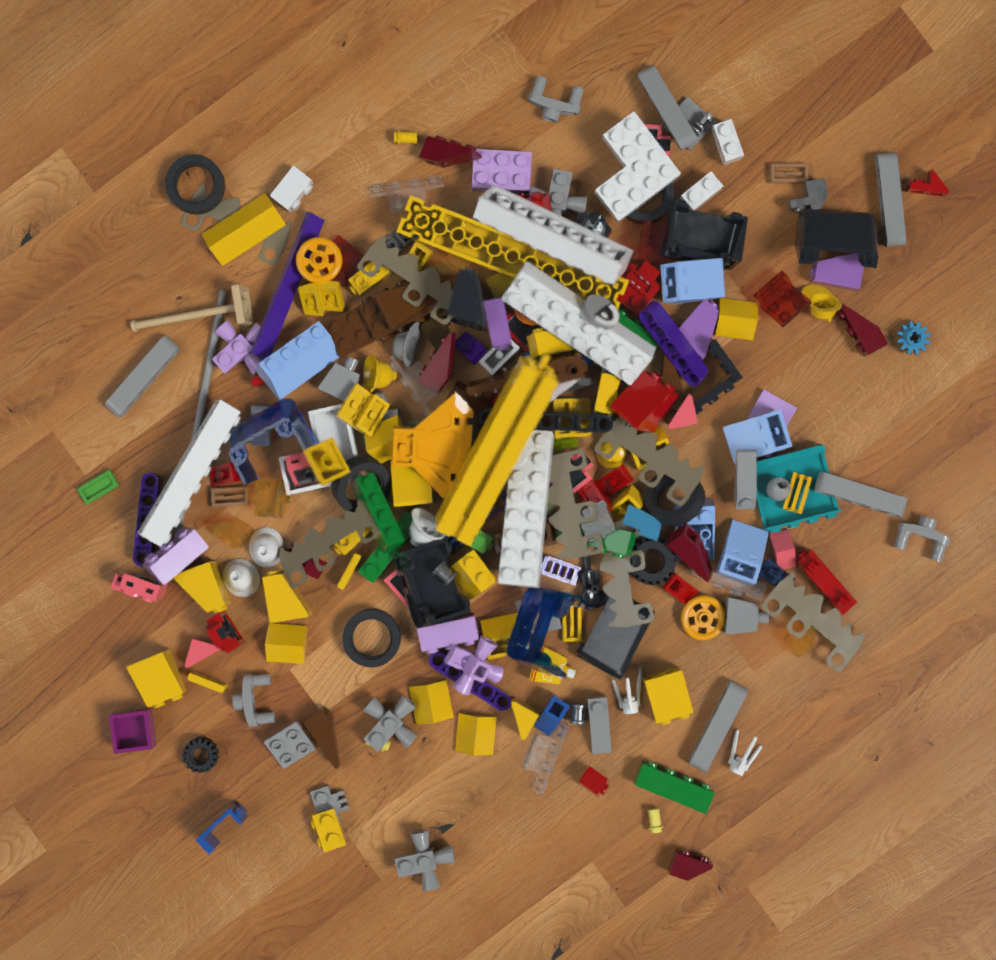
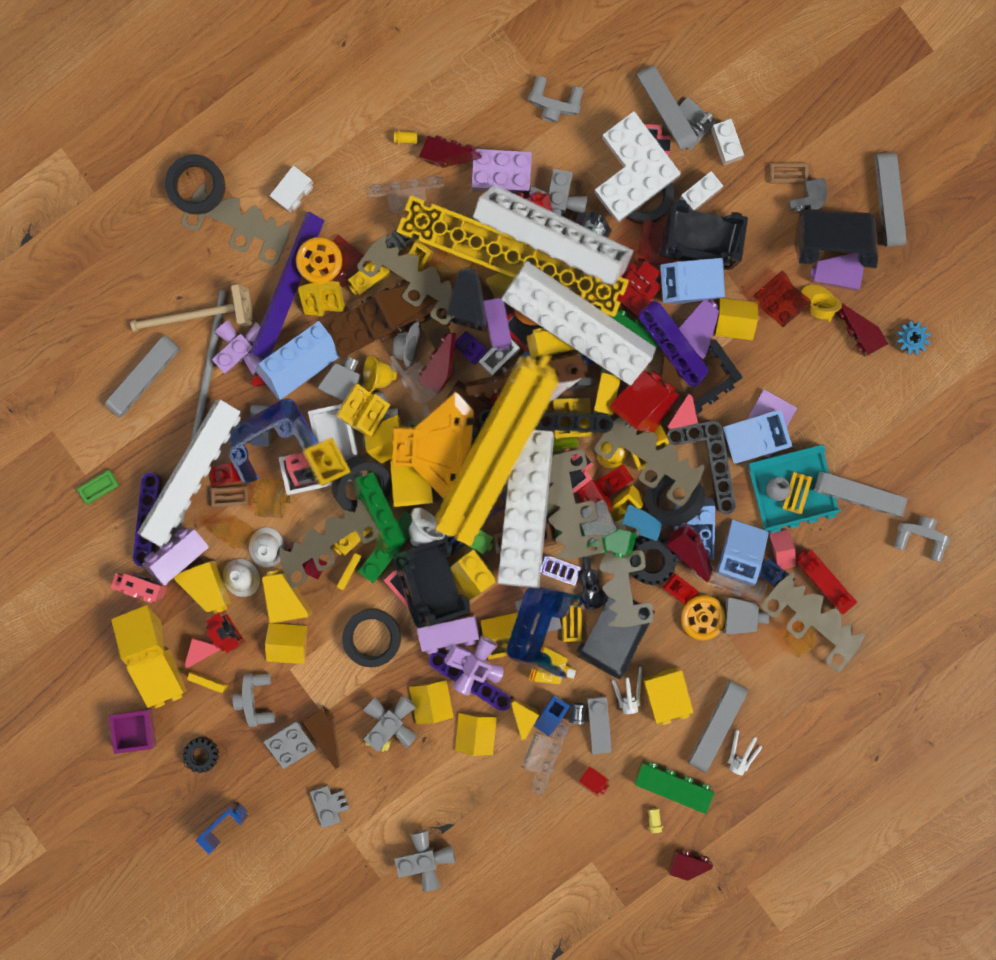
(138, 635): none -> yellow slope
(243, 229): yellow slope -> none
(328, 830): yellow bracket -> none
(444, 573): flat silver bush -> none
(600, 312): tile -> none
(712, 459): none -> dark grey beam
(745, 479): light grey slope -> none
(933, 186): red slope -> none

